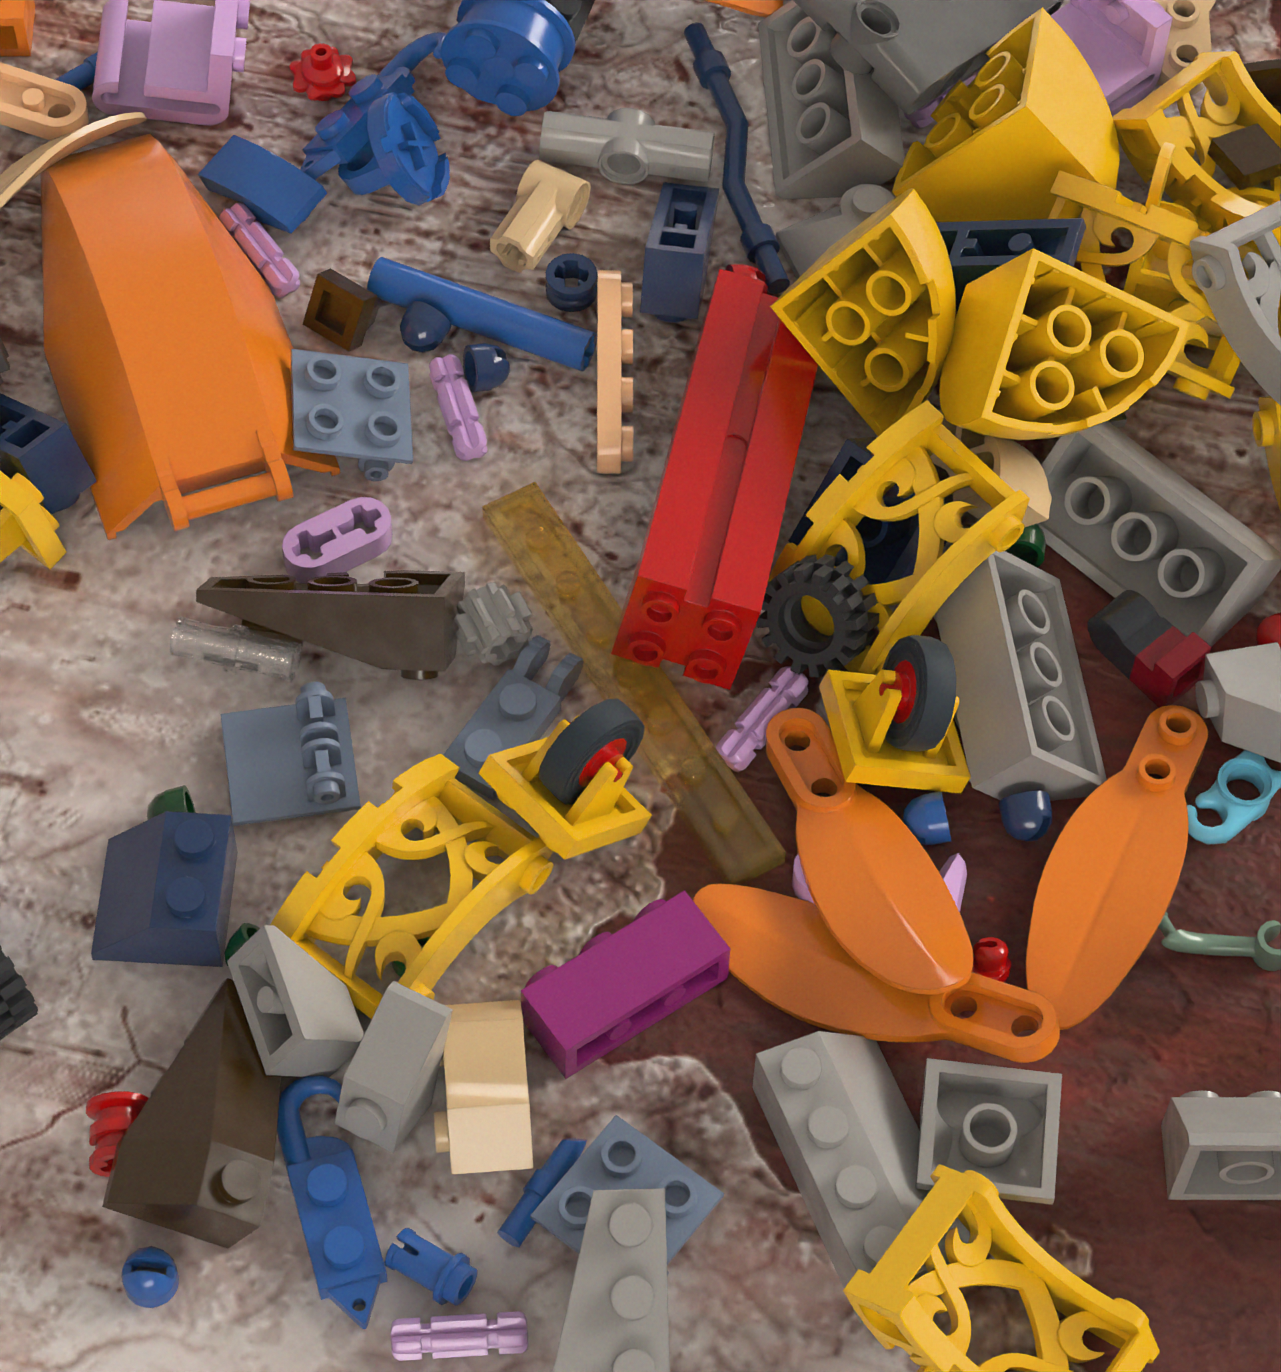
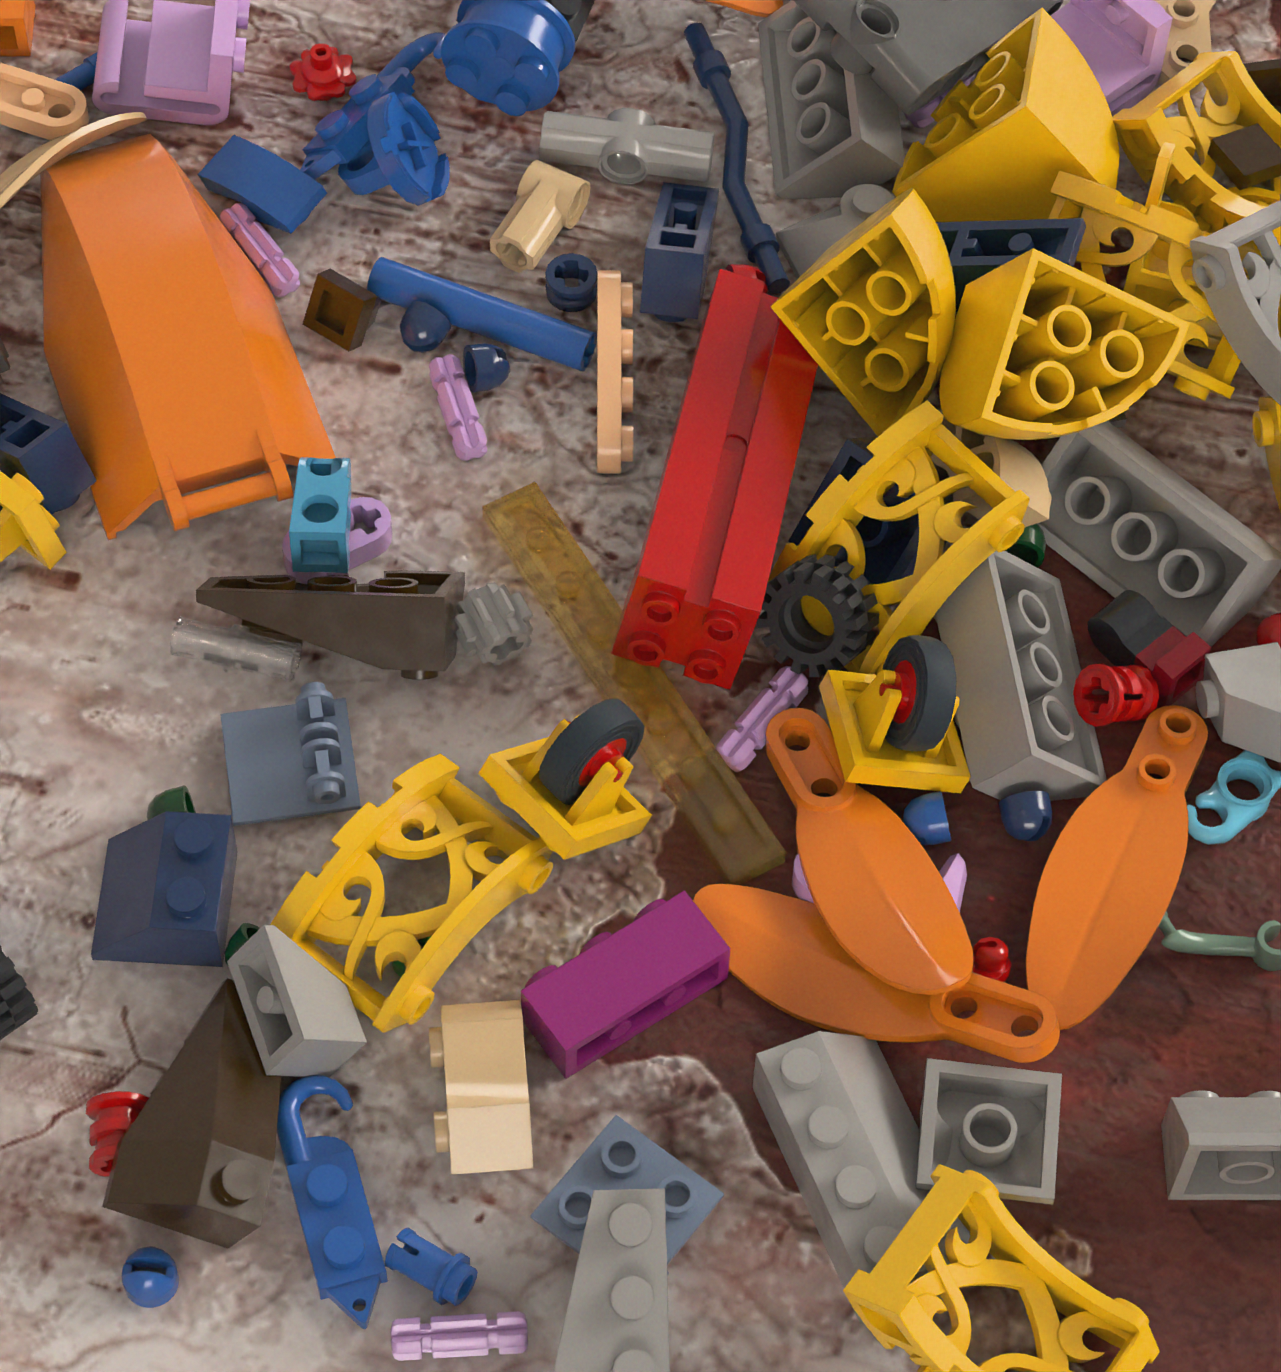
(321, 516): none -> dark azure leg
(352, 409): sand blue hinge -> none
(394, 1068): light grey slope -> none
(513, 712): sand blue hinge -> none
(519, 1223): blue piece -> none
(1115, 707): none -> red bush

